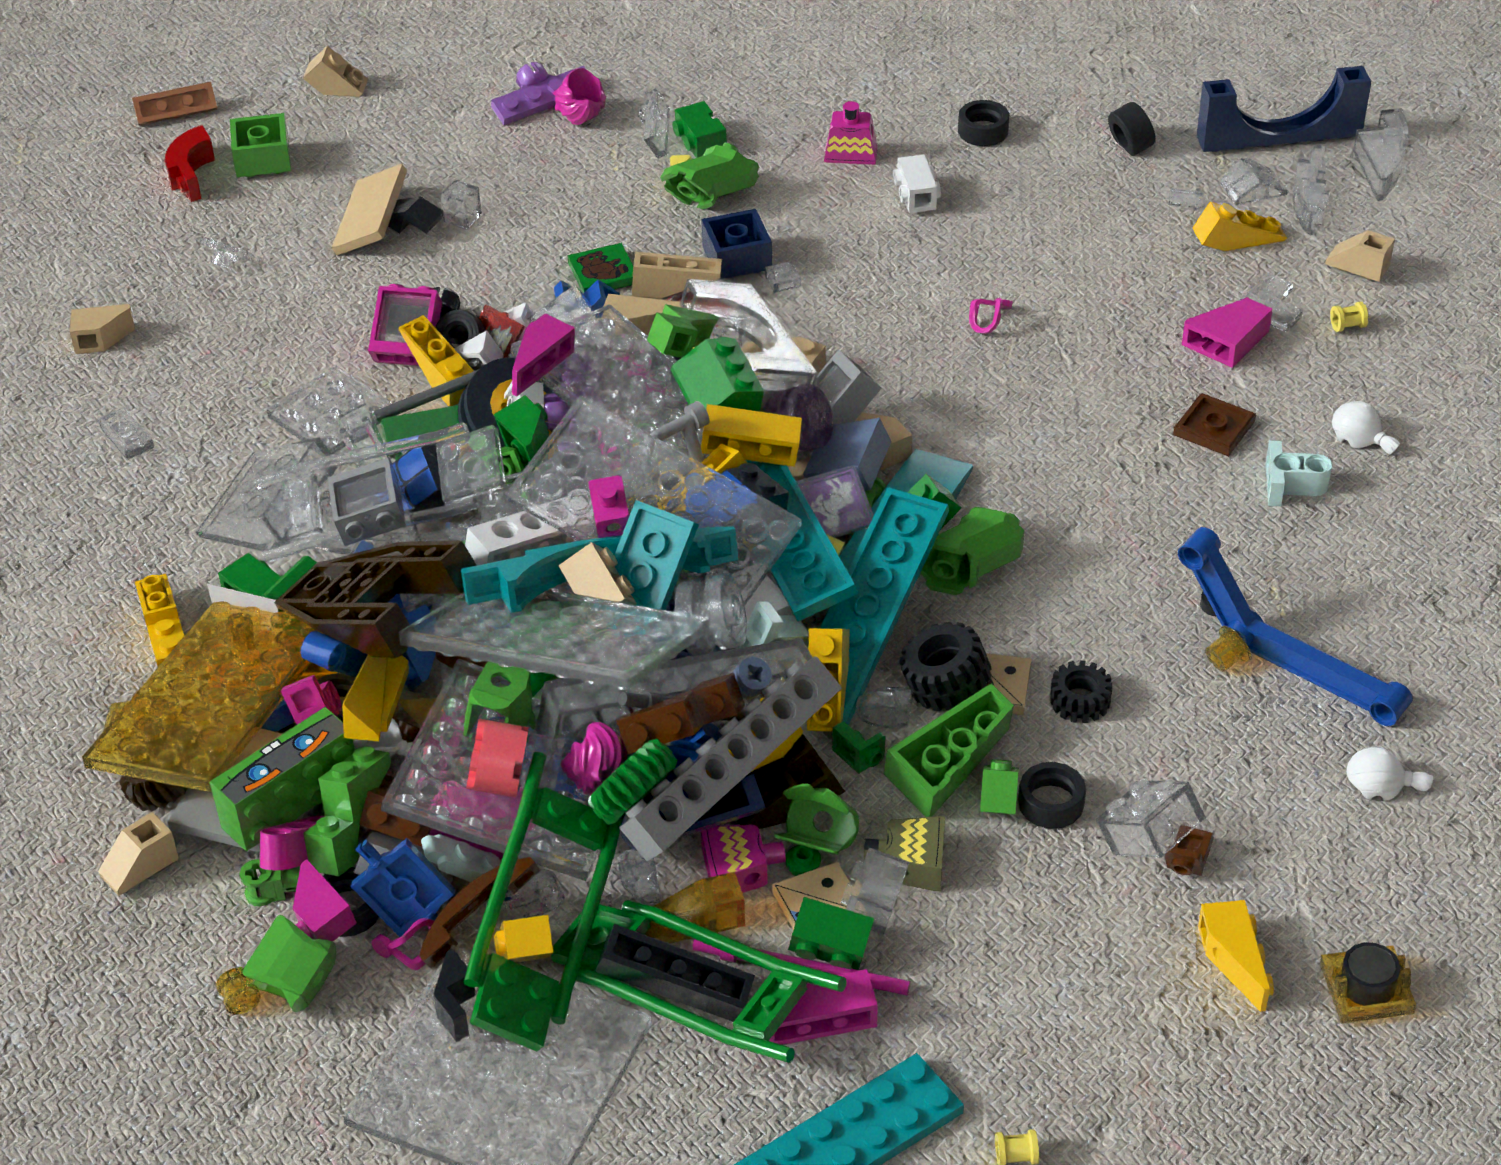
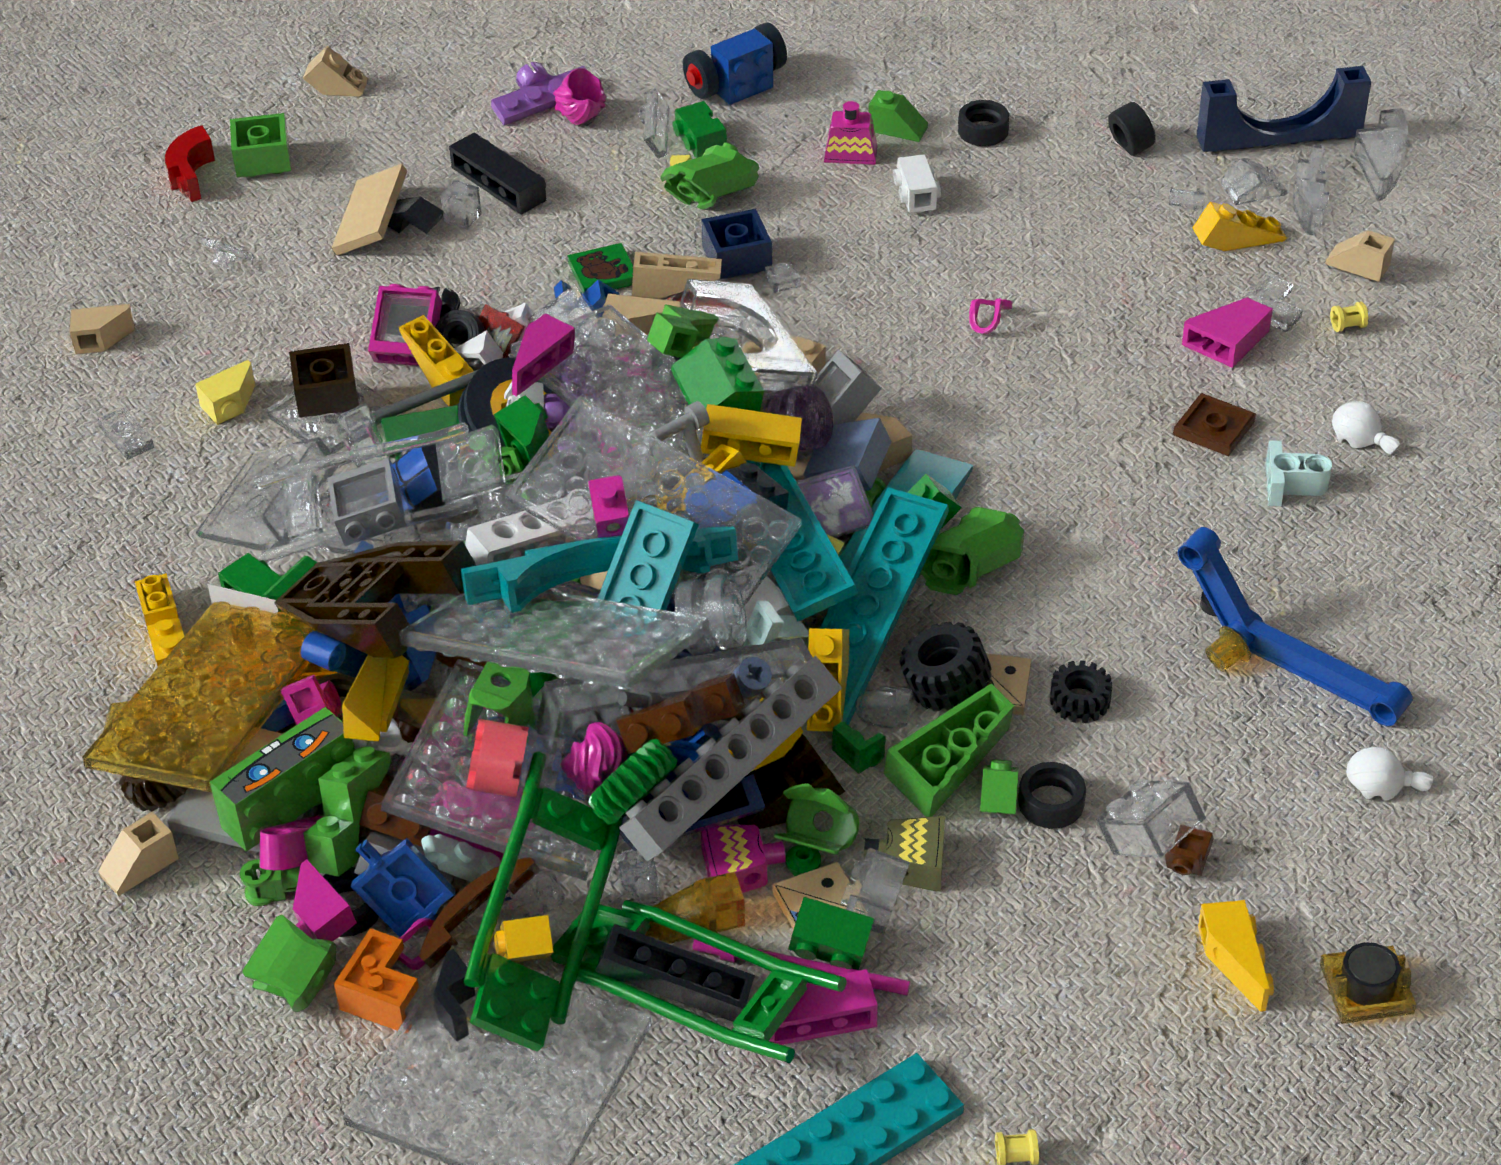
(174, 103): nougat plate -> none
(226, 392): none -> light yellow slope
(238, 991): clear yellow wheel -> none
(323, 380): none -> dark brown brick
(371, 987): none -> orange panel
(498, 173): none -> black brick
(594, 576): tan slope -> none
(737, 65): none -> blue brick
(896, 116): none -> bright green slope

